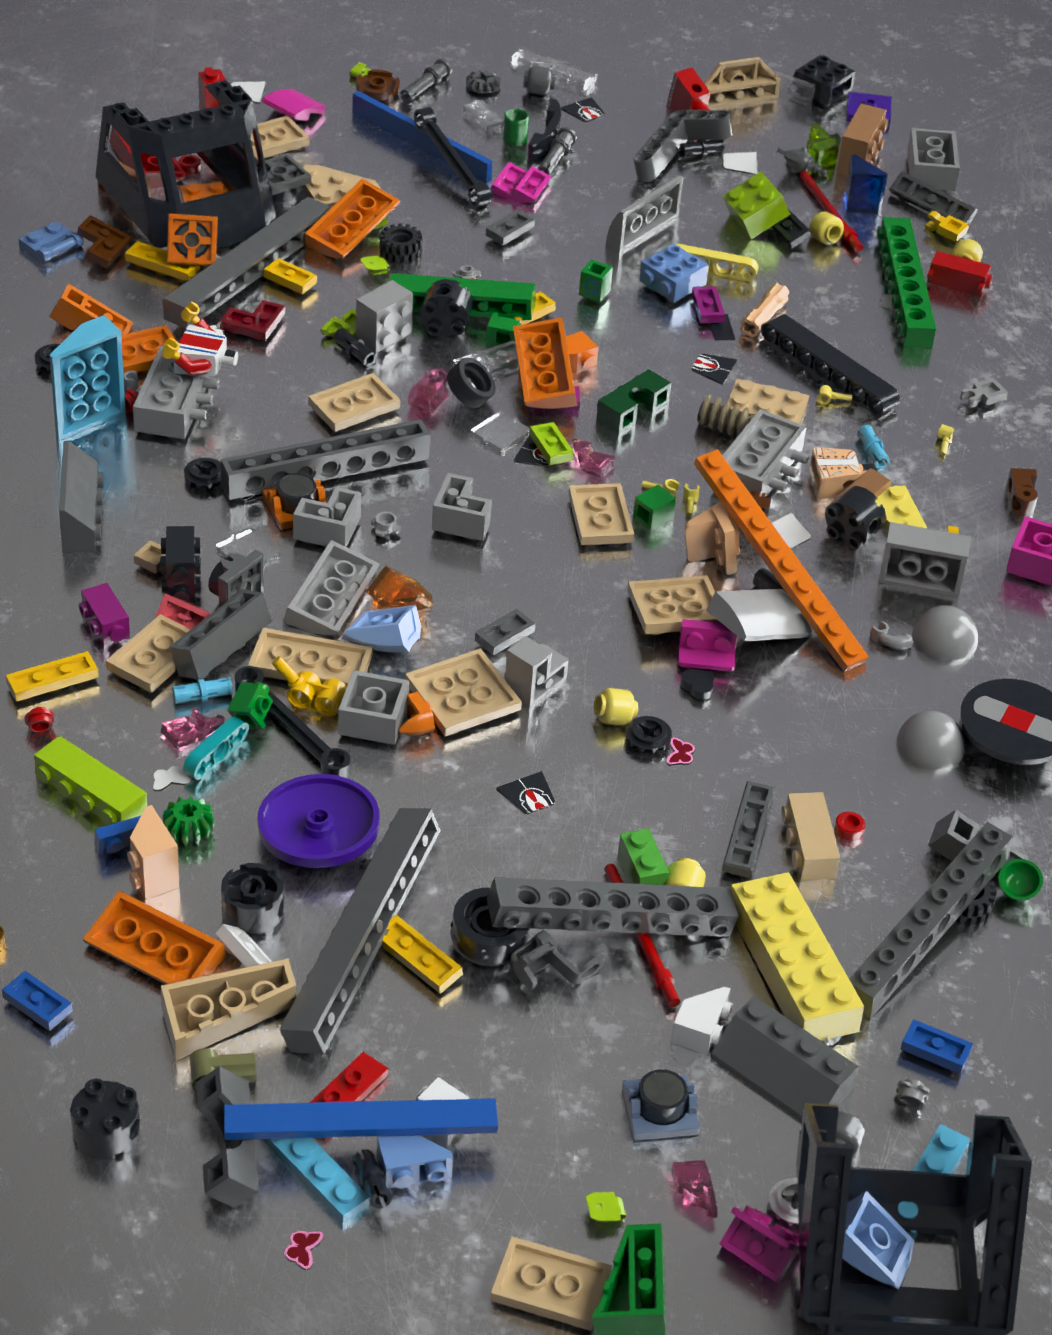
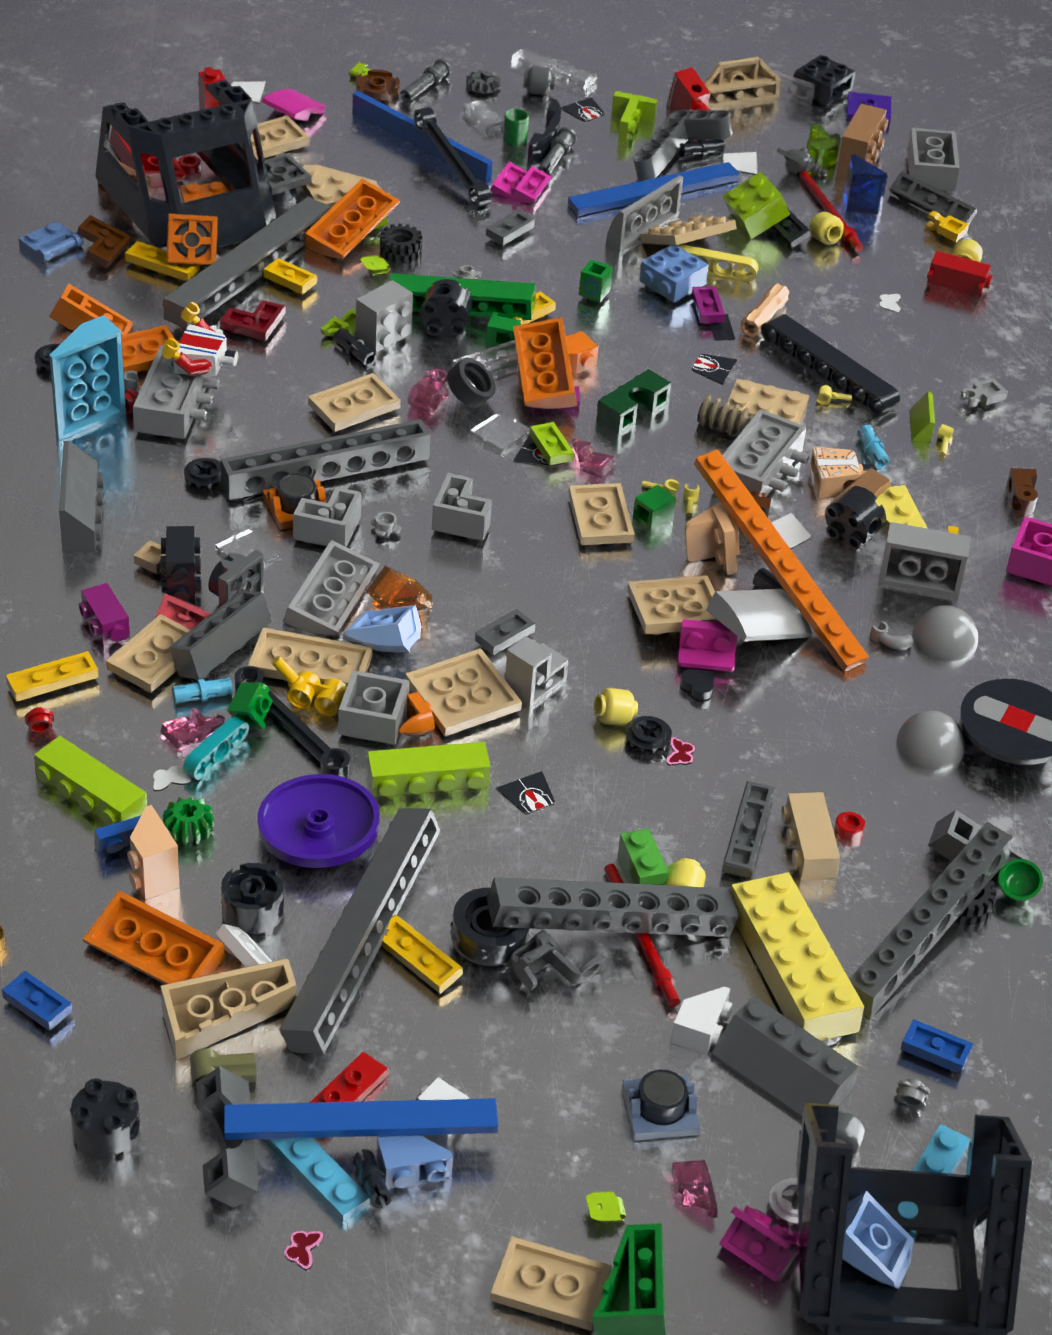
(428, 769): none -> lime brick
(632, 109): none -> lime bracket
(632, 192): none -> blue tile
(693, 229): none -> tan plate
(906, 283): green brick -> none
(922, 419): none -> lime slope

